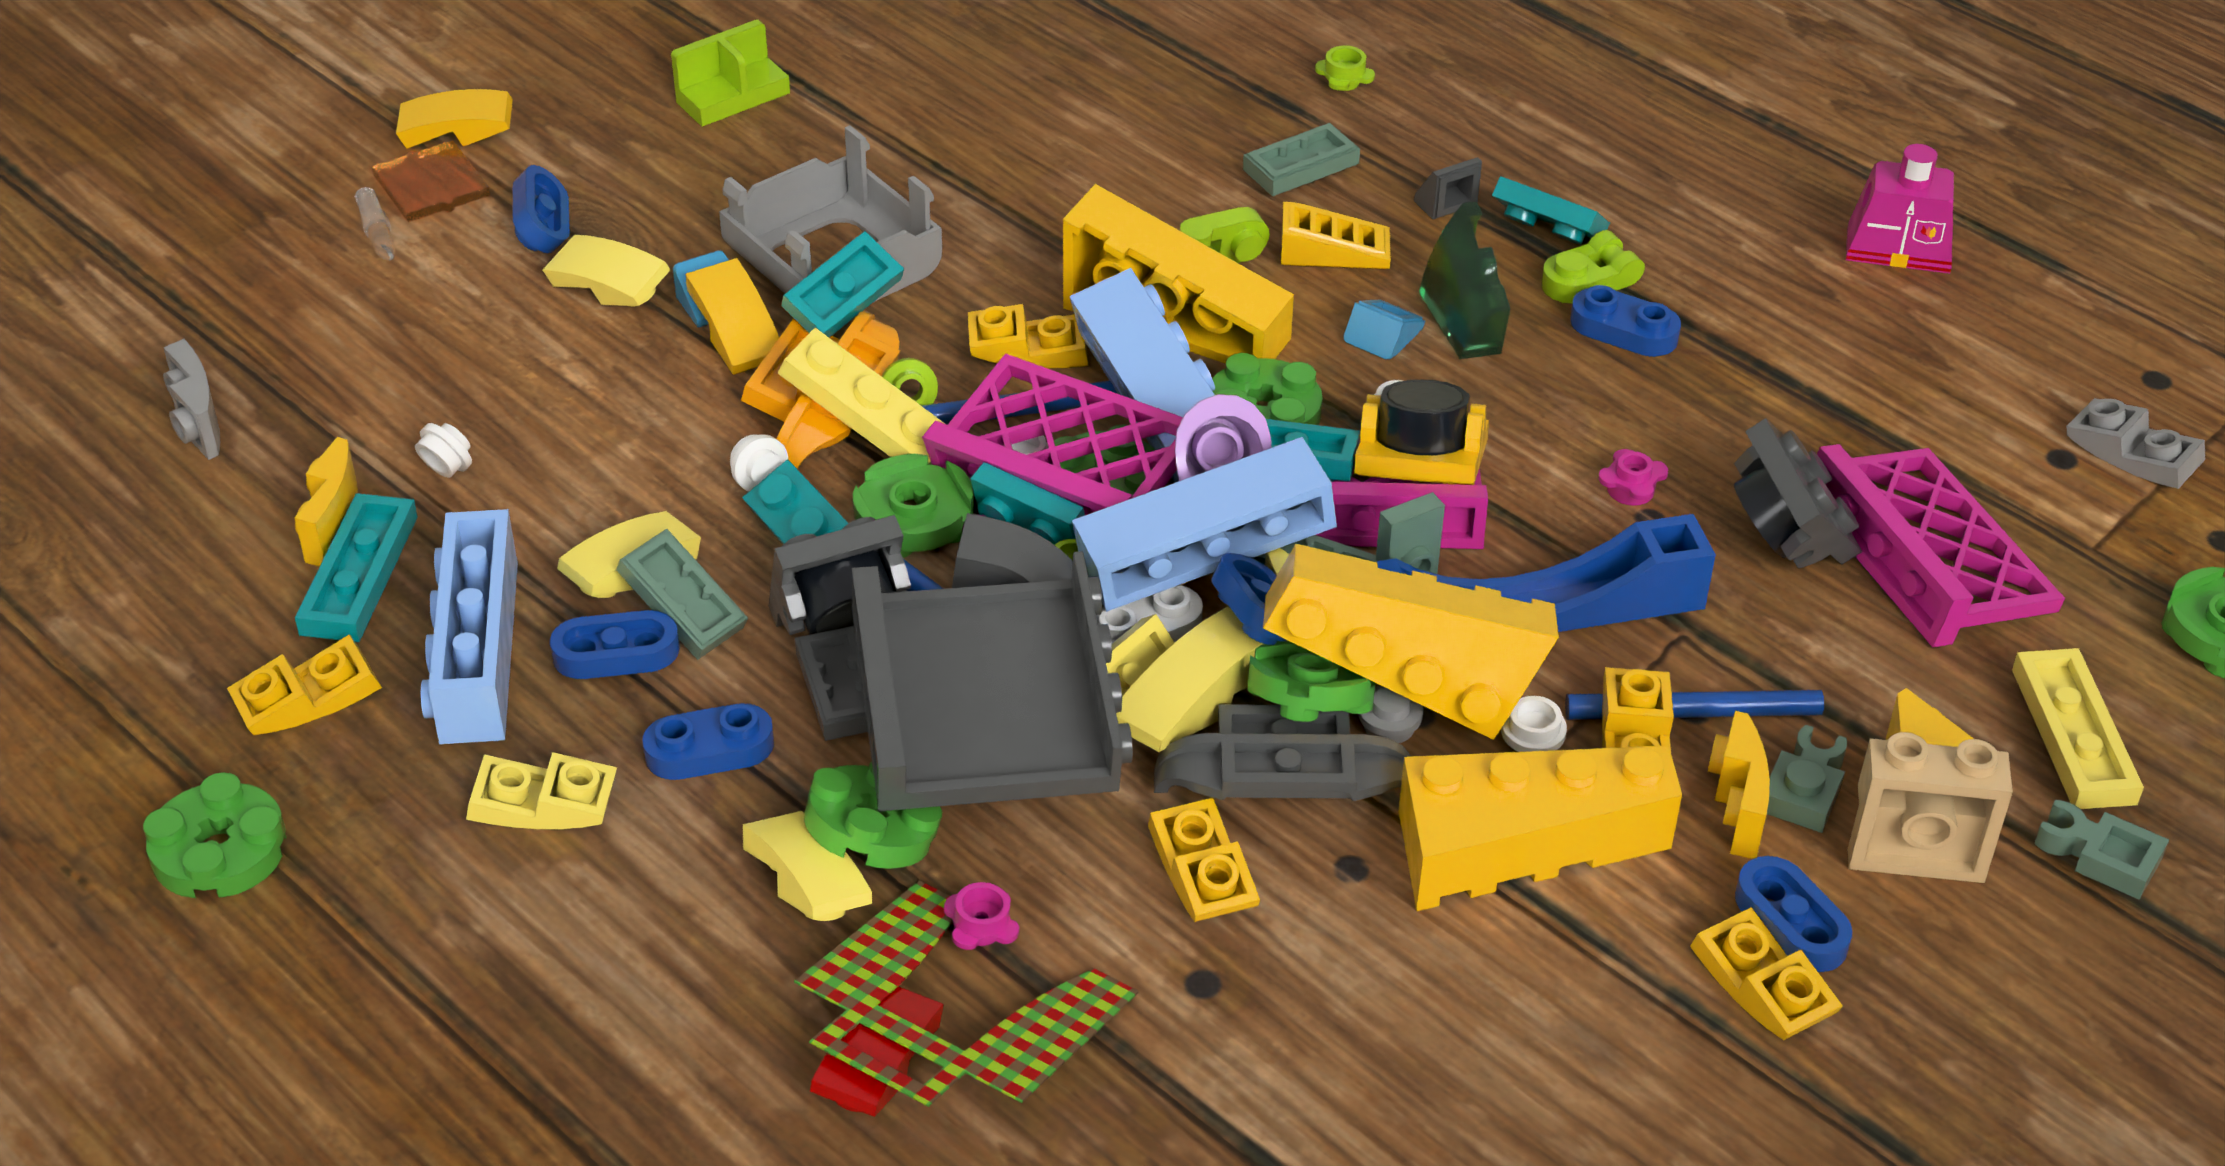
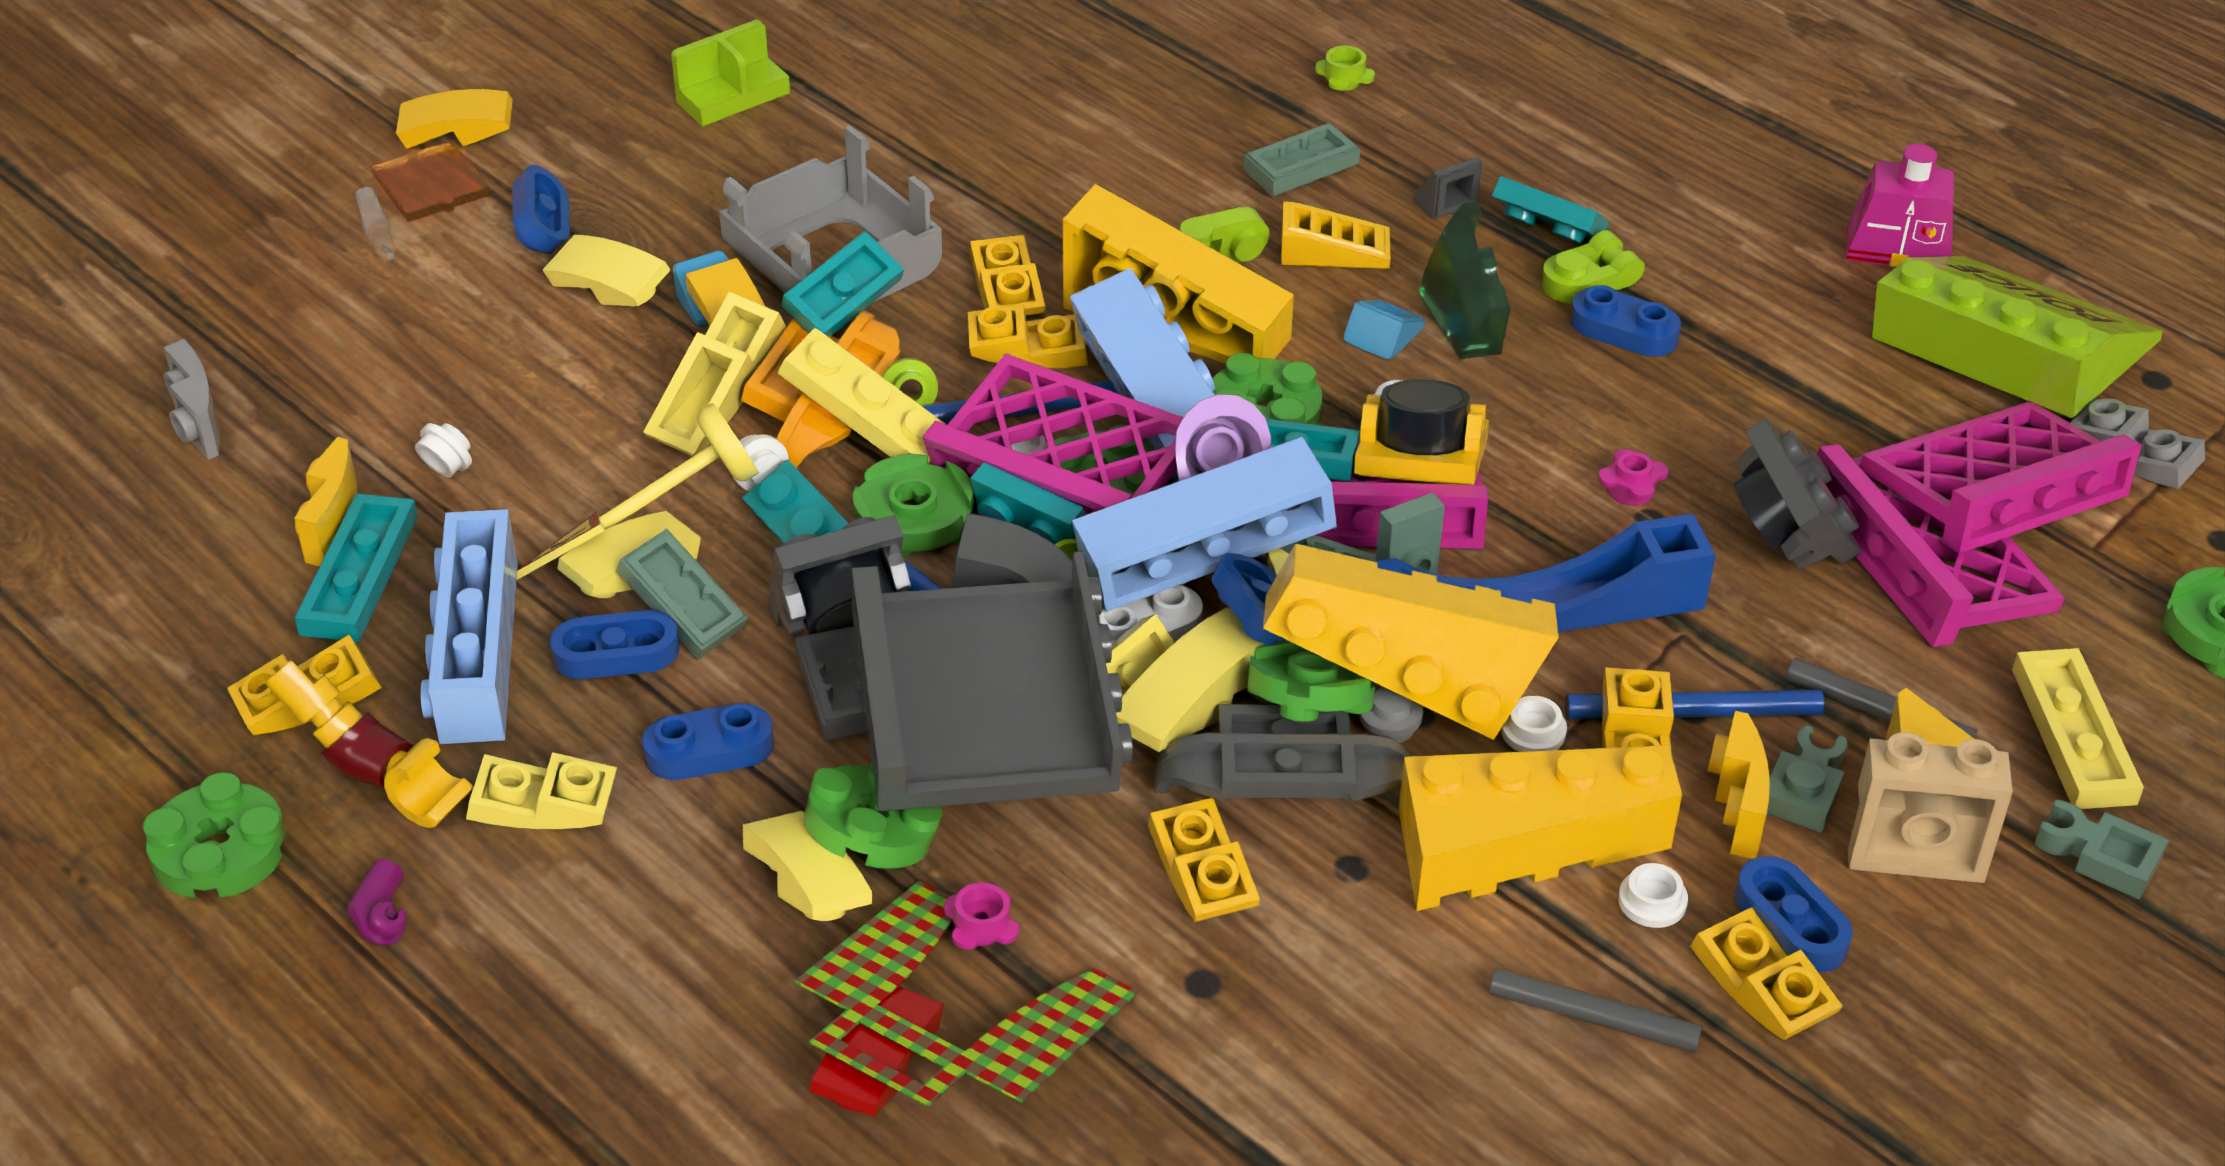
(370, 751): none -> yellow piece
(373, 908): none -> magenta arm
(715, 372): none -> light yellow slope
(723, 445): none -> light yellow piece
(1006, 274): none -> yellow slope
(1596, 1009): none -> dark grey bar
(1653, 896): none -> white plate
(1849, 691): none -> dark grey bar
(2007, 331): none -> lime slope
(2011, 495): none -> dark pink fence

